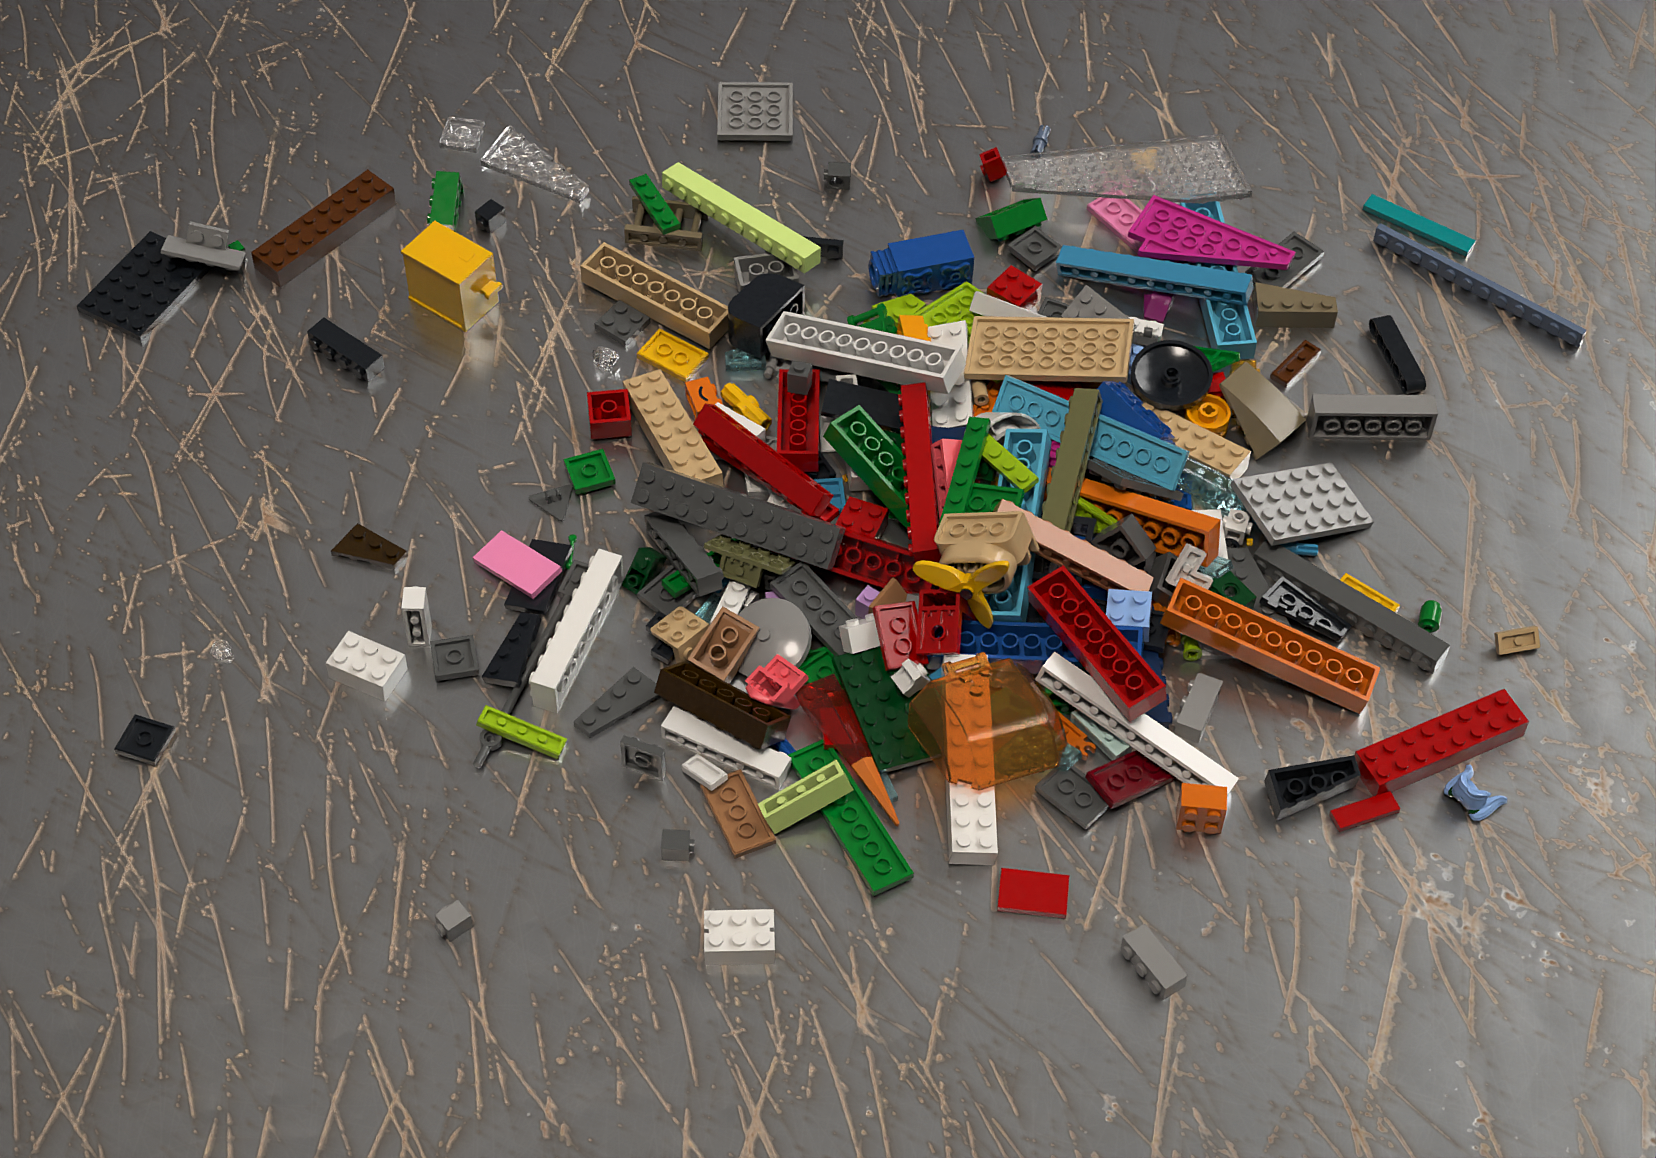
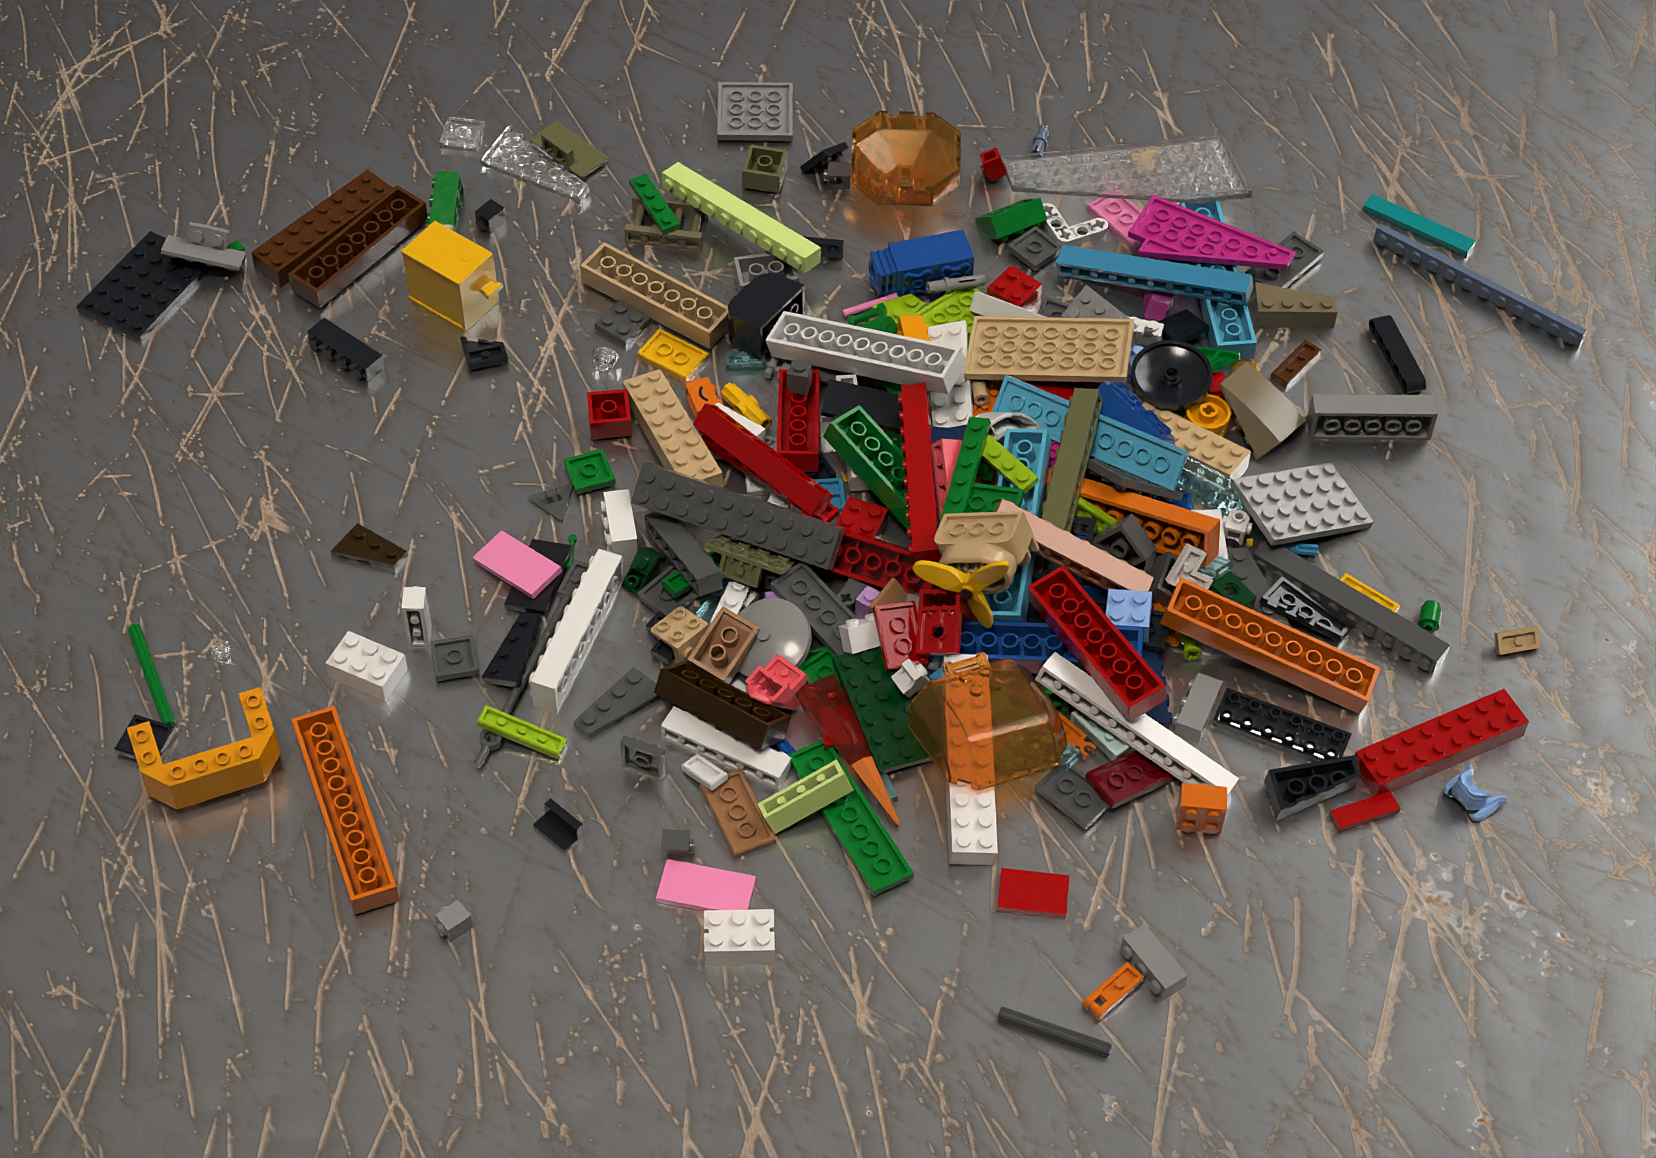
(151, 675): none -> green axle
(212, 771): none -> light orange wedge
(345, 810): none -> orange brick
(358, 246): none -> reddish brown brick
(483, 353): none -> black wing
(559, 826): none -> black panel
(569, 149): none -> olive bracket
(619, 525): none -> white brick
(704, 887): none -> bright pink tile
(764, 168): none -> olive brick
(825, 156): none -> black wing
(850, 592): none -> dark grey piece
(867, 305): none -> bright pink bar
(905, 148): none -> clear orange windscreen
(955, 283): none -> light grey pin
(1054, 1031): none -> dark grey axle
(1094, 228): none -> white beam
(1113, 990): none -> orange plate
(1183, 326): none -> black tile
(1279, 728): none -> black plate

